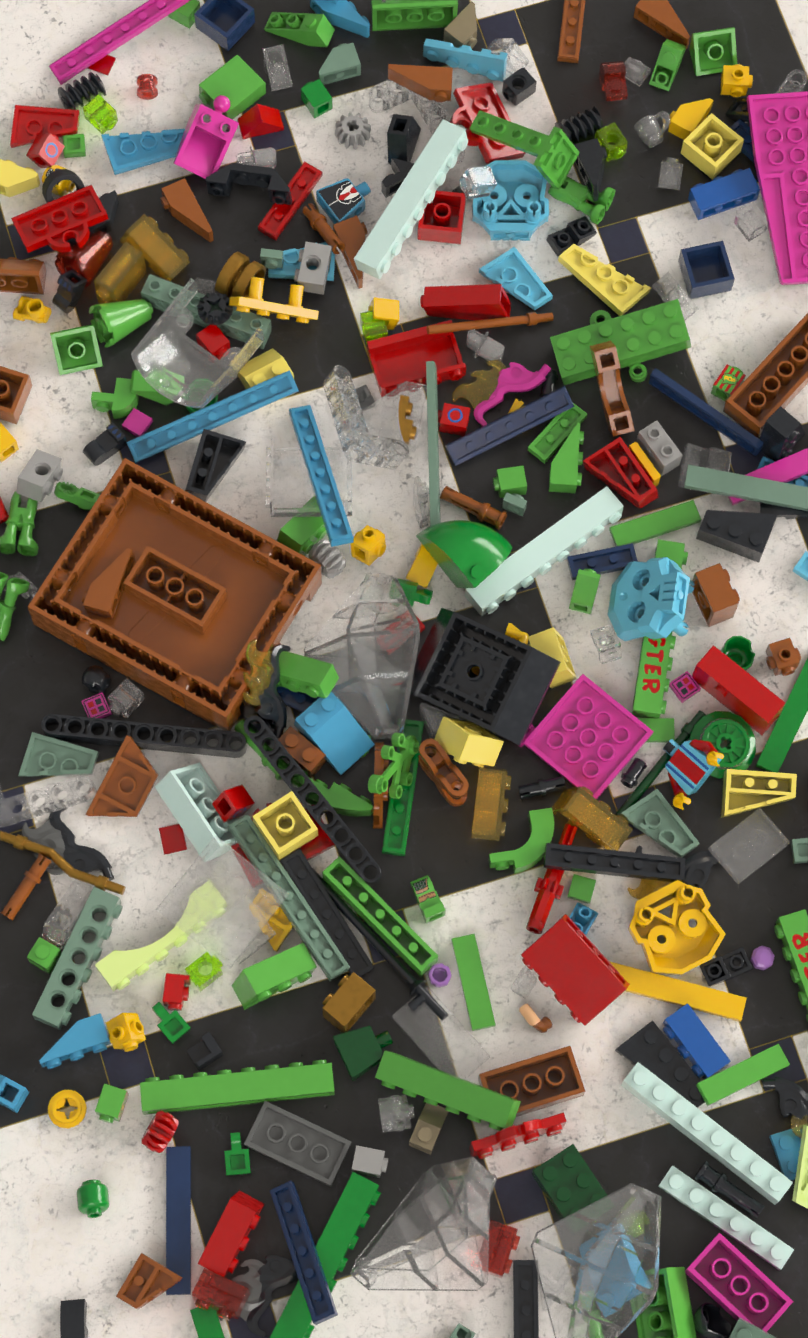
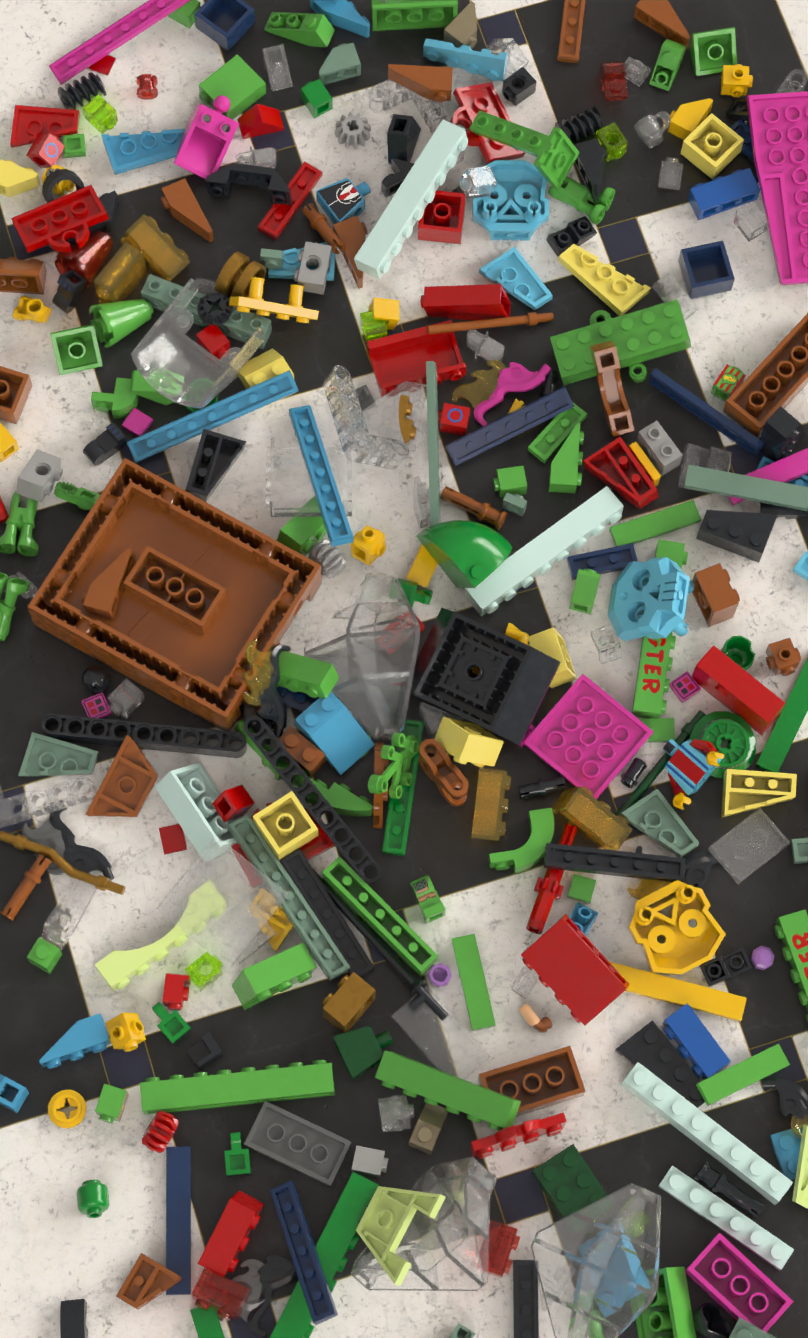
(97, 902): sand green brick -> none
(387, 1222): none -> yellowish green wing

